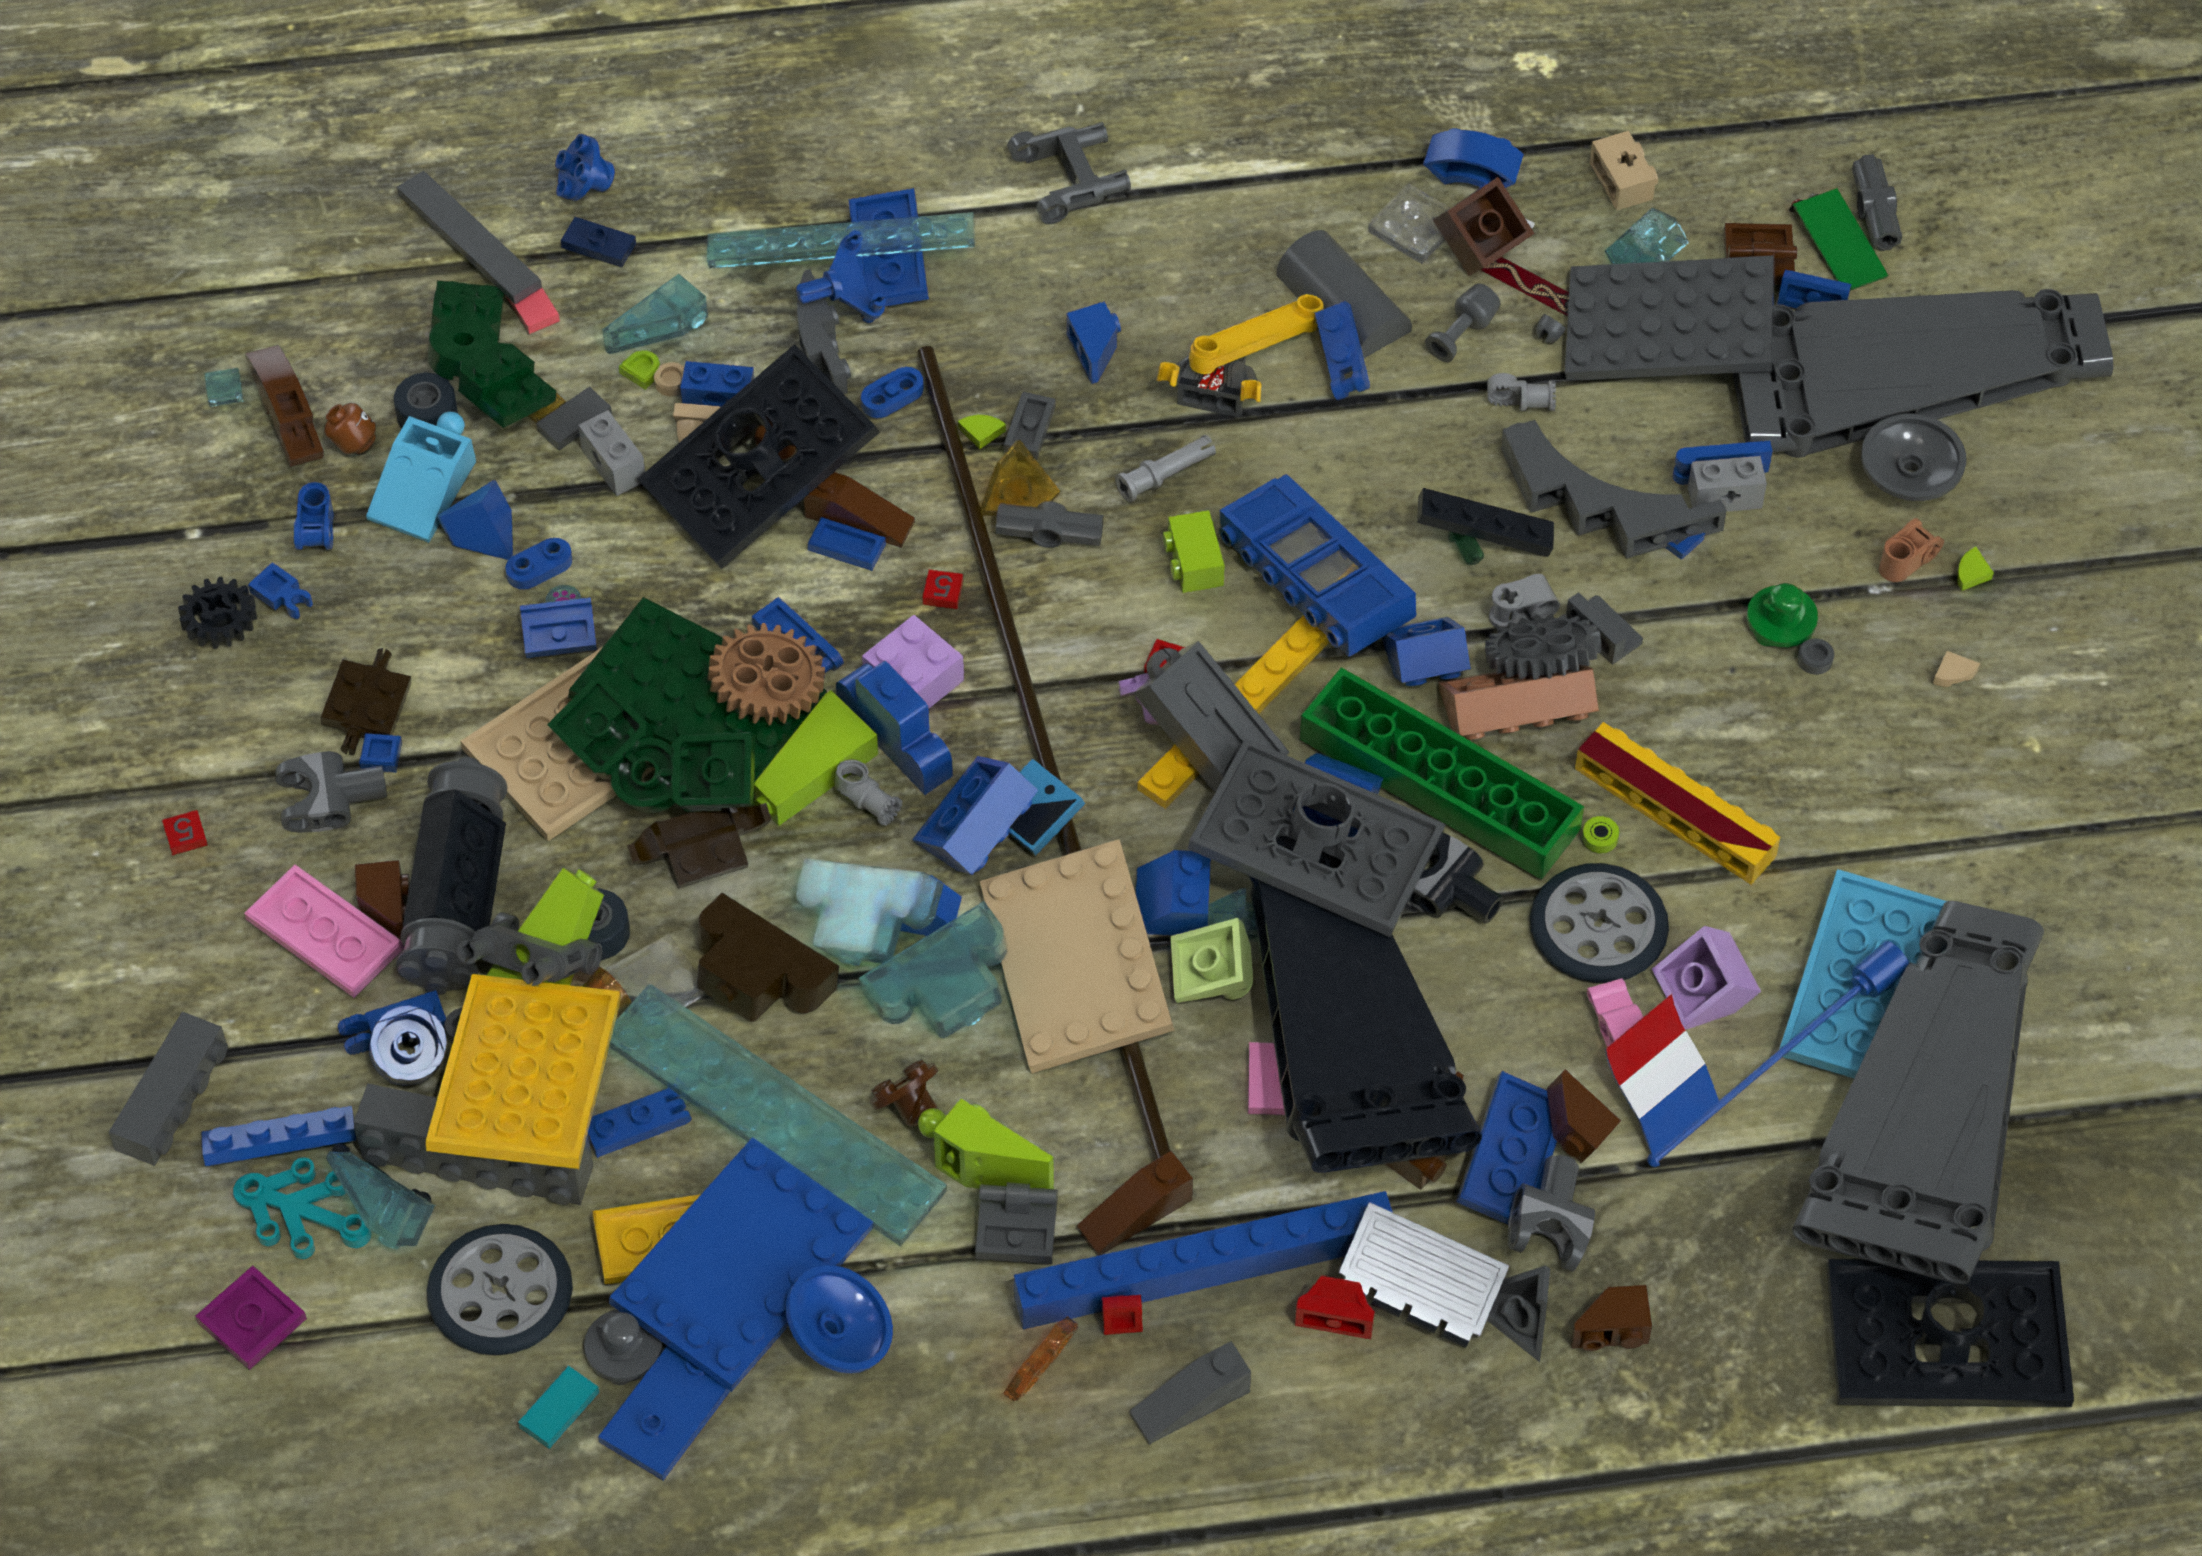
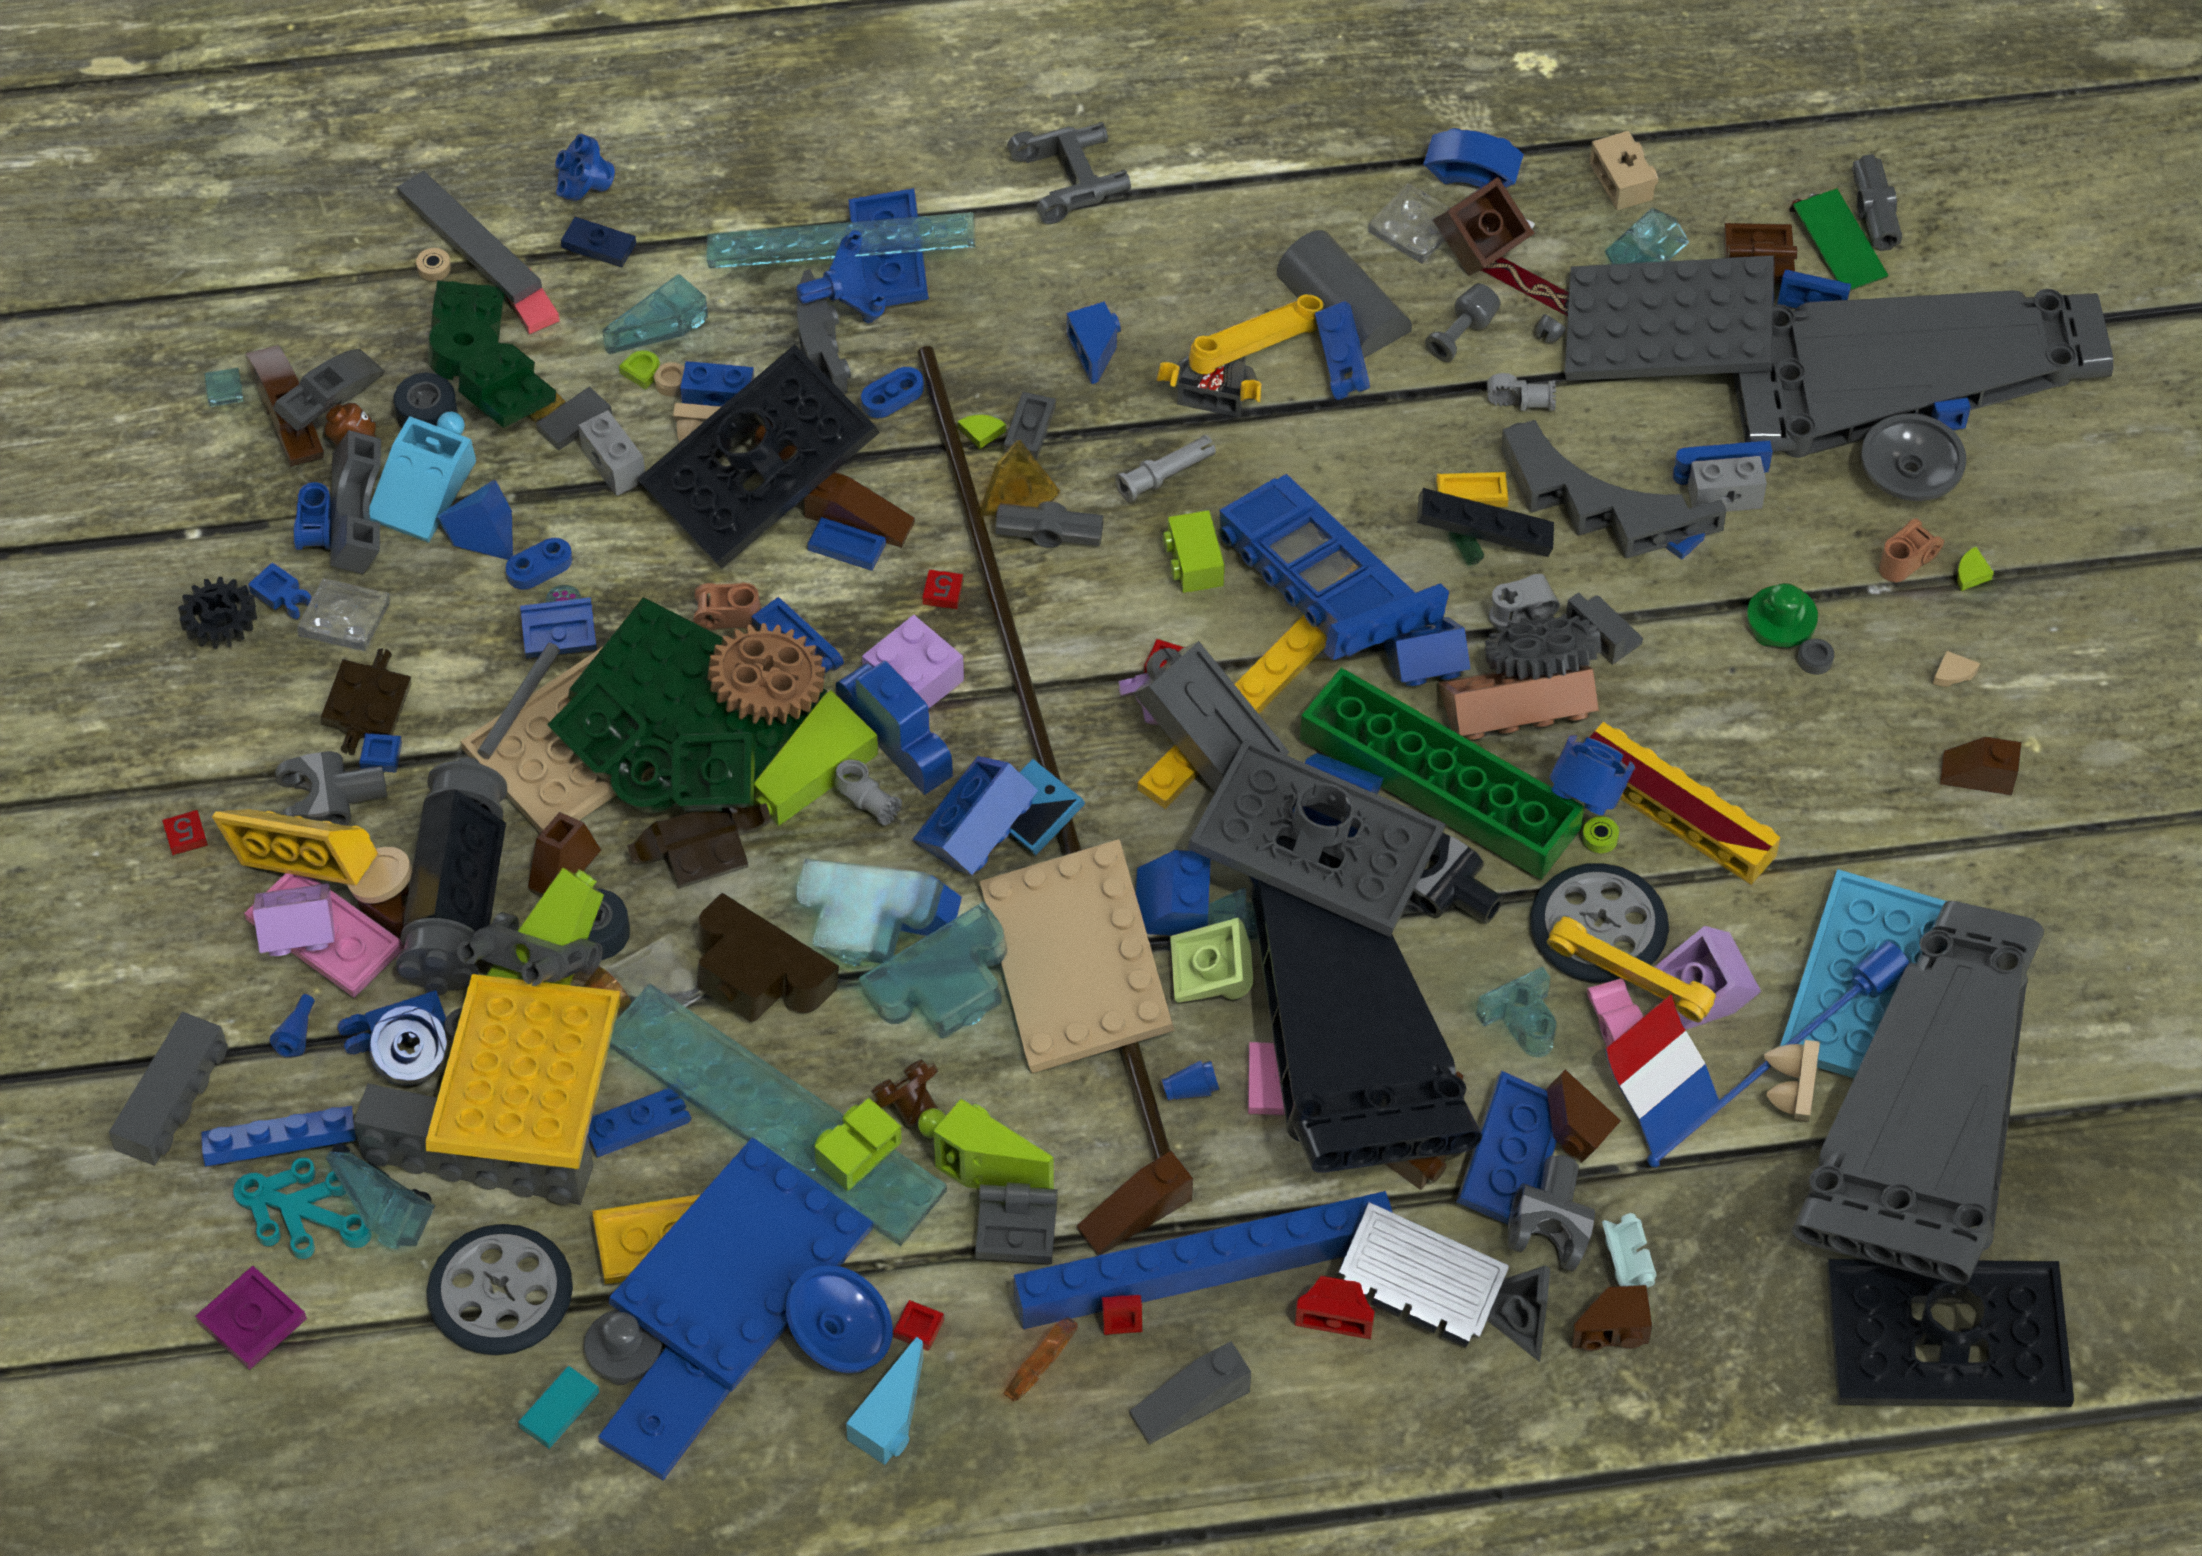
(291, 1035): none -> blue cone
(294, 919): none -> lavender slope
(297, 845): none -> yellow slope
(327, 385): none -> dark grey slope
(343, 614): none -> clear plate
(354, 471): none -> dark grey arch
(384, 877): none -> tan piece
(433, 264): none -> tan tile
(518, 701): none -> dark grey bar
(561, 845): none -> reddish brown slope
(726, 605): none -> nougat piece
(858, 1144): none -> lime piece
(885, 1416): none -> medium azure slope
(918, 1322): none -> red tile
(1191, 1082): none -> blue cone
(1386, 621): none -> blue plate
(1479, 487): none -> yellow tile
(1522, 1020): none -> clear light blue tile
(1571, 938): none -> yellow piece
(1591, 774): none -> blue brick
(1623, 1241): none -> light aqua hinge
(1799, 1062): none -> tan tile
(1952, 412): none -> blue tile
(1982, 765): none -> reddish brown slope

